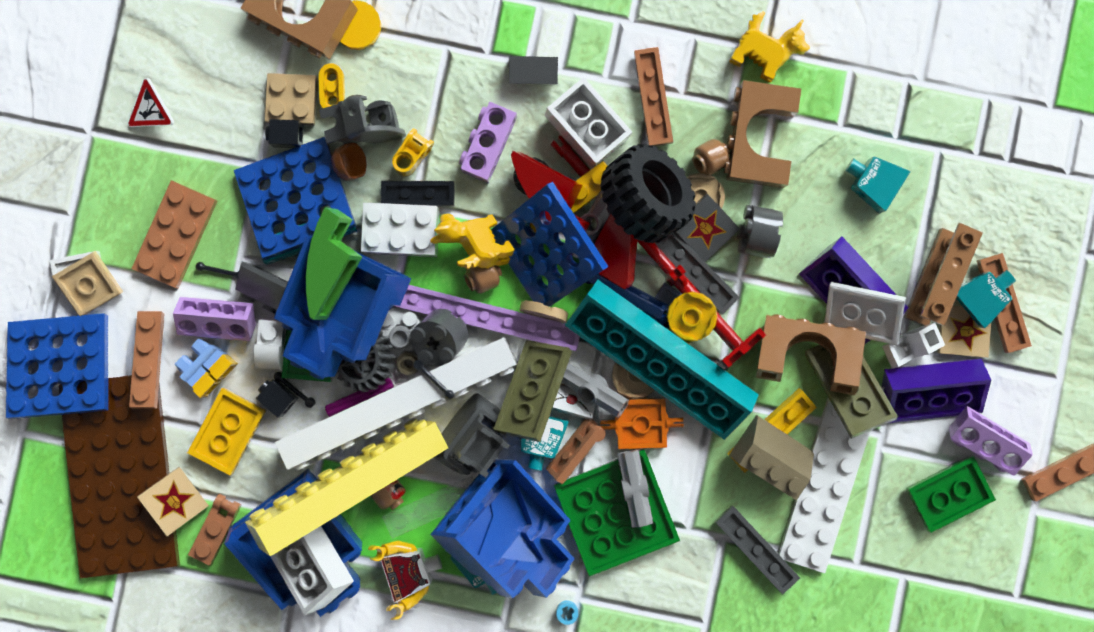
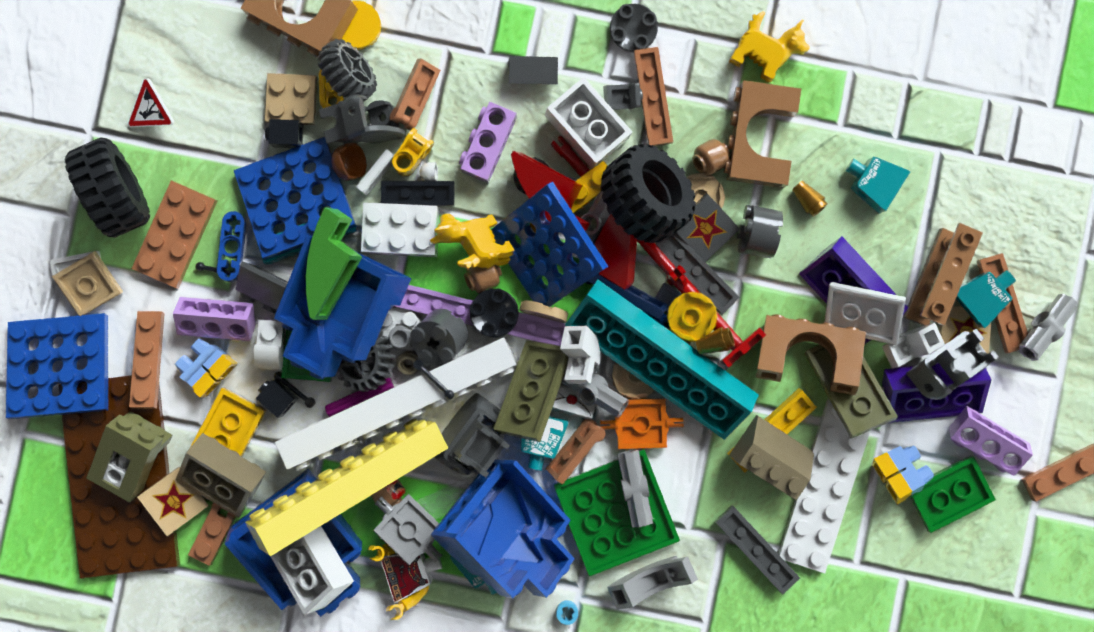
(107, 187): none -> black tyre
(127, 455): none -> olive brick
(220, 474): none -> dark tan slope
(224, 239): none -> blue beam
(346, 69): none -> dark grey gear
(376, 172): none -> white tile
(407, 529): none -> light grey plate
(415, 94): none -> nougat plate
(429, 171): none -> white hinge
(494, 313): none -> black dish
(583, 352): none -> white brick
(623, 96): none -> dark grey bracket
(633, 27): none -> dark grey dish
(651, 579): none -> light grey arch
(716, 341): none -> pearl gold cone
(809, 198): none -> pearl gold cone
(899, 474): none -> hips
(959, 359): none -> dark grey piece
(1048, 327): none -> light grey piece

